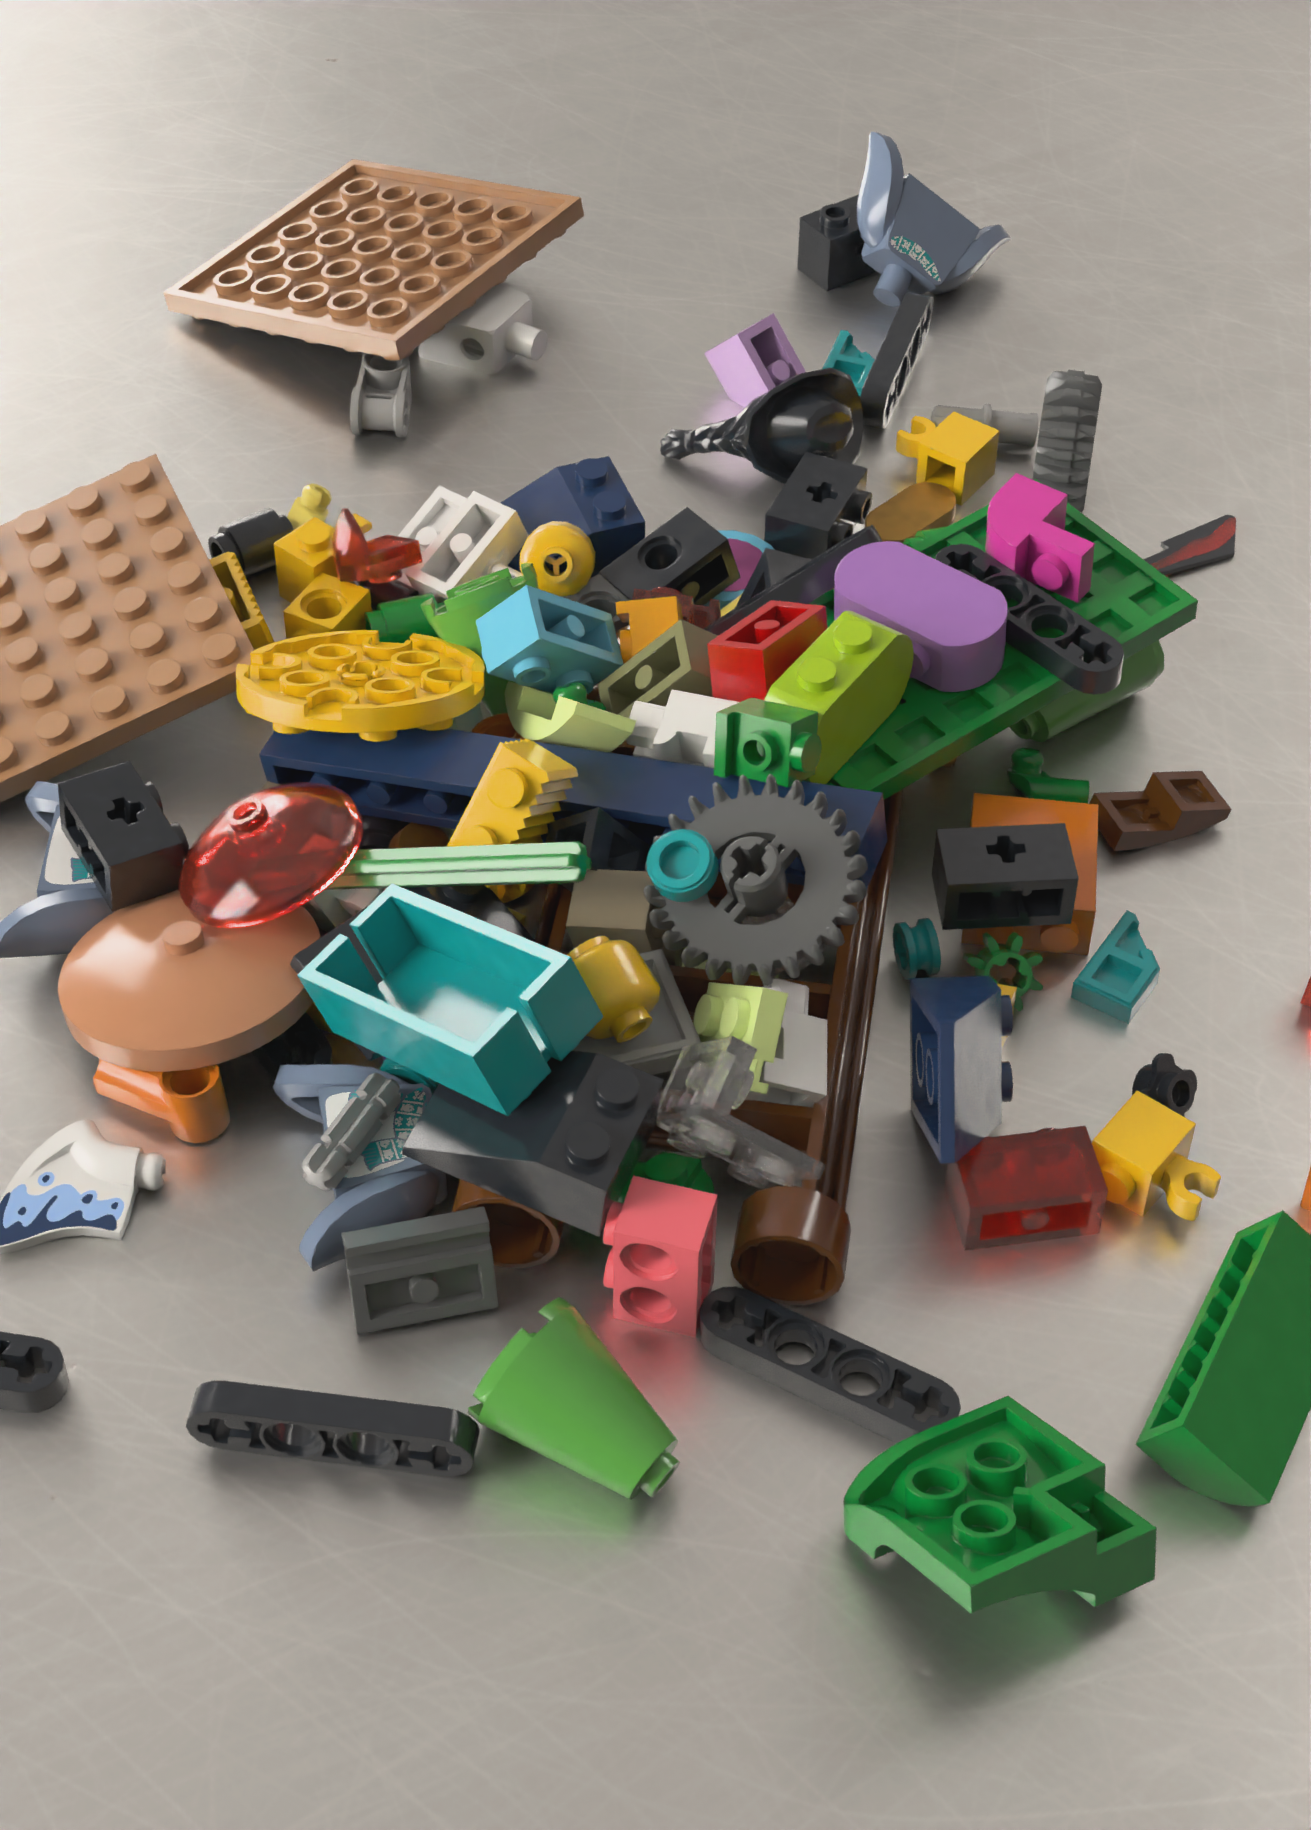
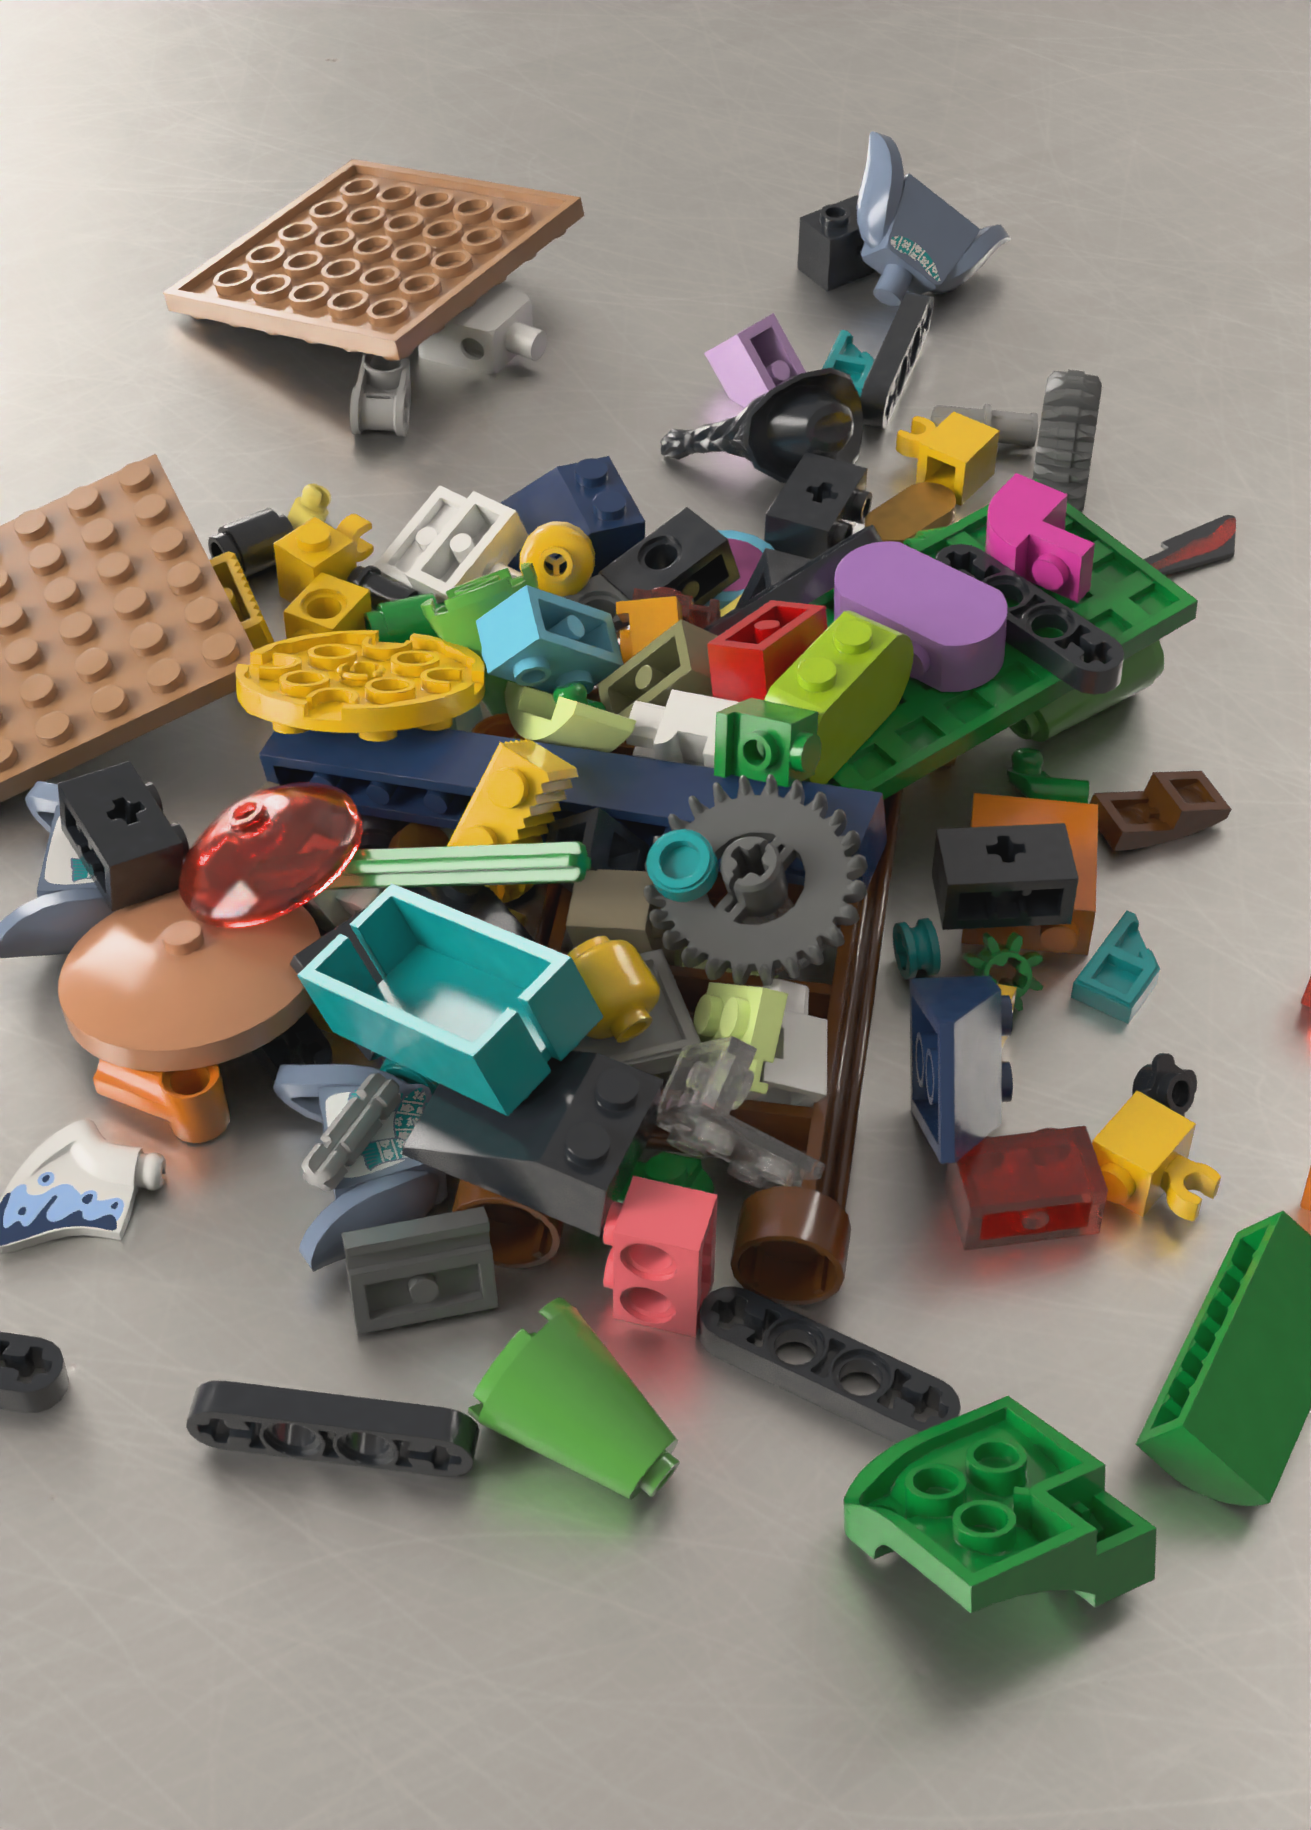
(371, 560): clear red plate -> none

